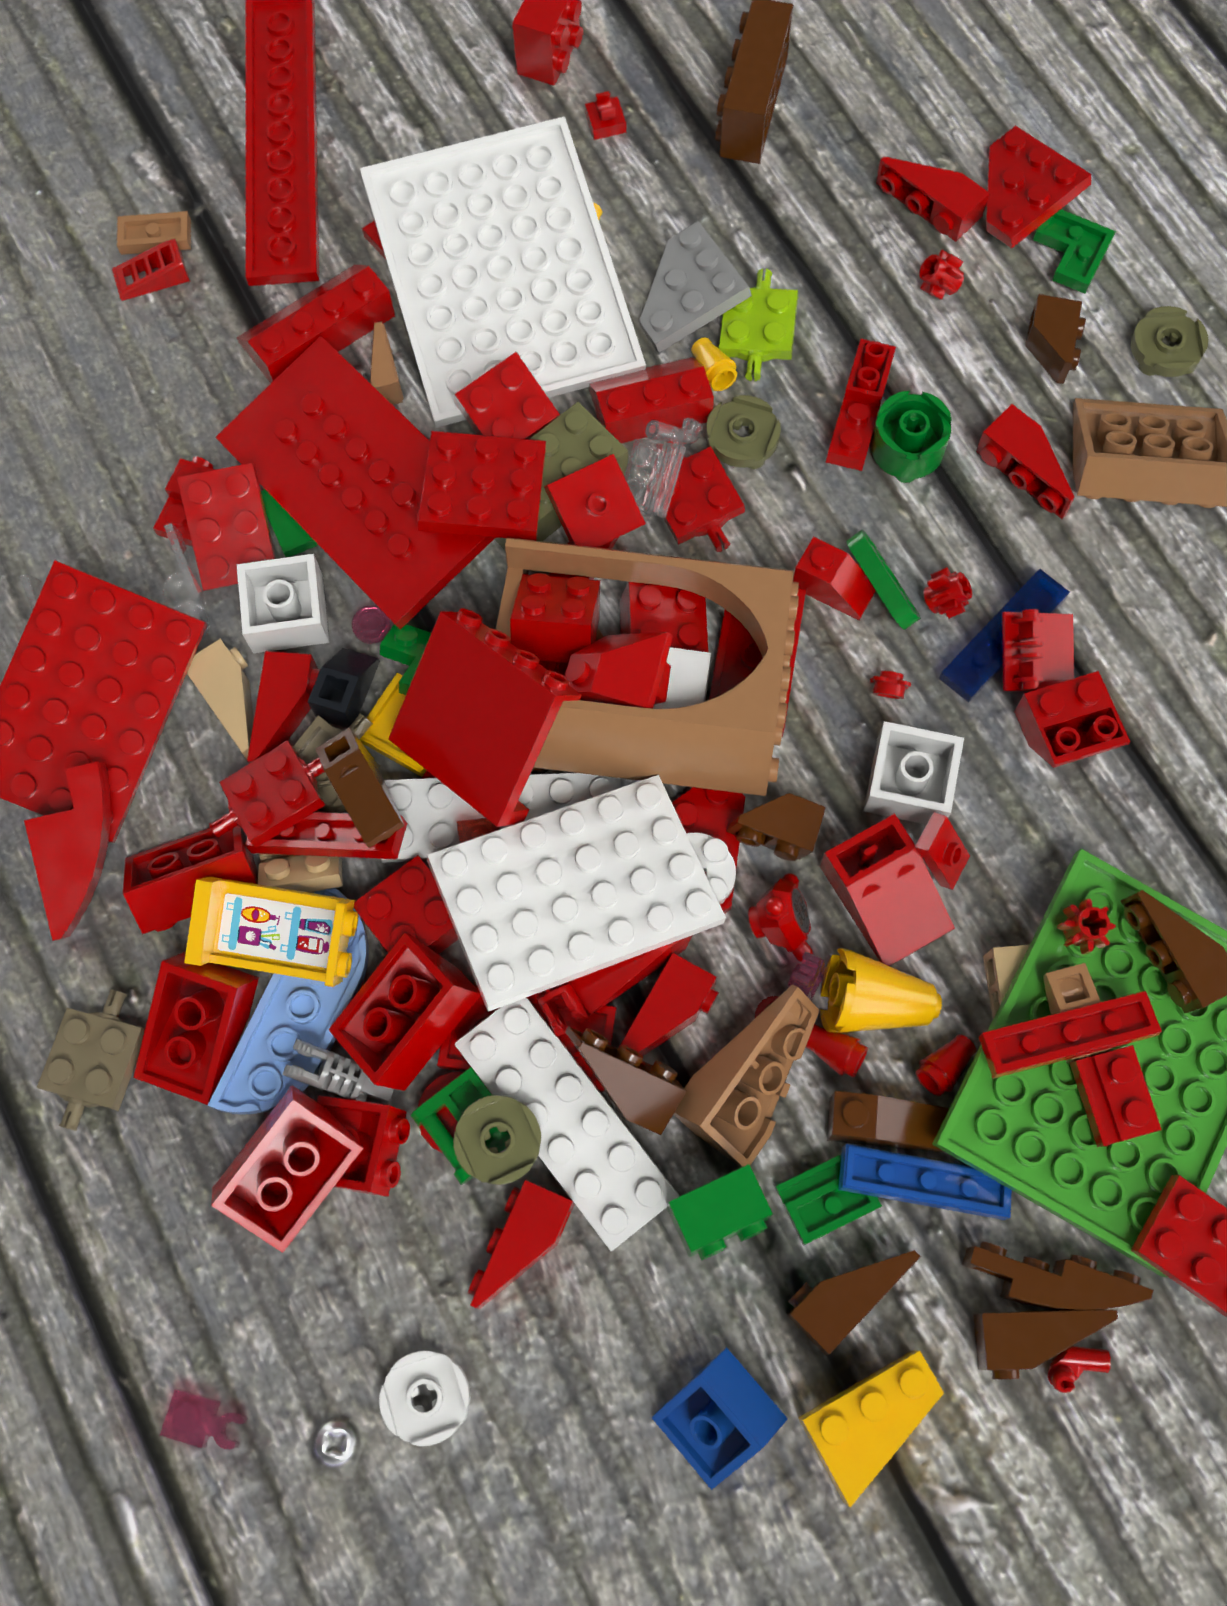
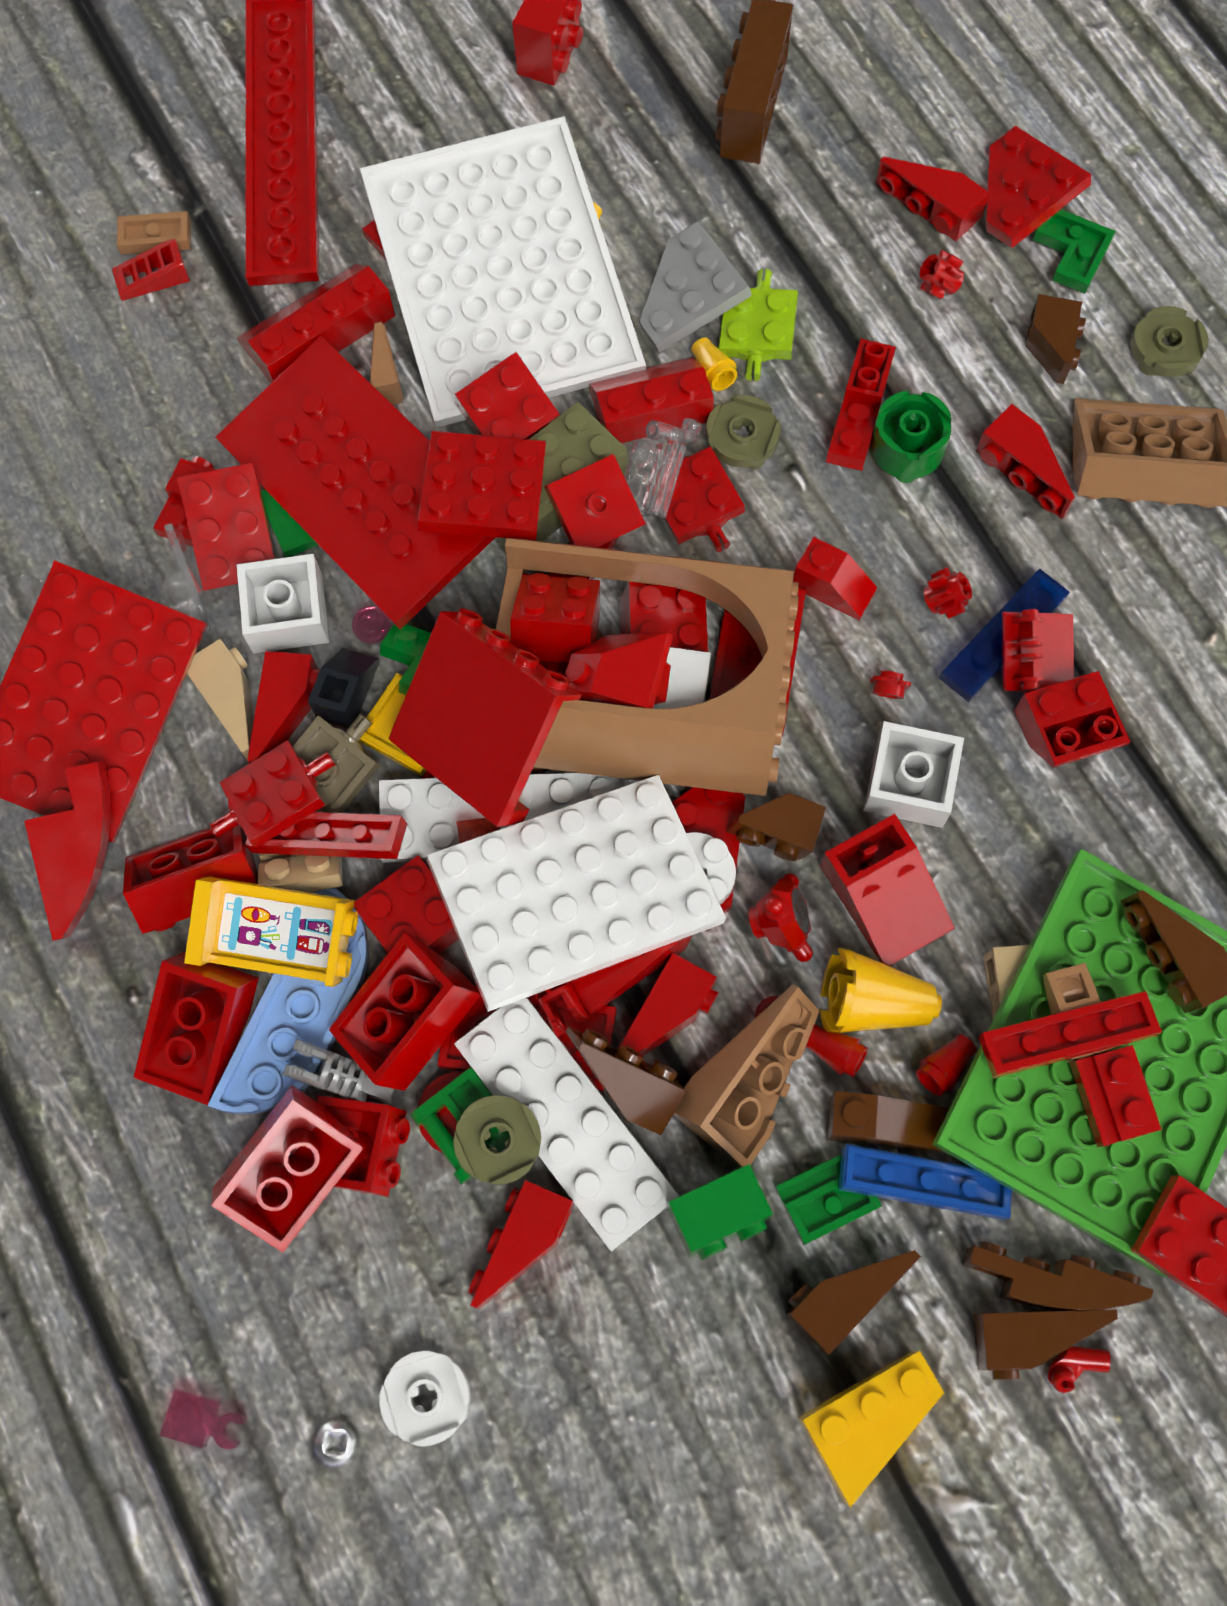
(92, 1059): dark tan plate -> none
(360, 787): reddish brown slope -> none
(605, 116): red tile -> none
(720, 1419): blue slope -> none
(808, 974): clear pink plate -> none
(883, 579): green beam -> none
(942, 850): red plate -> none
(1081, 934): red gear -> none

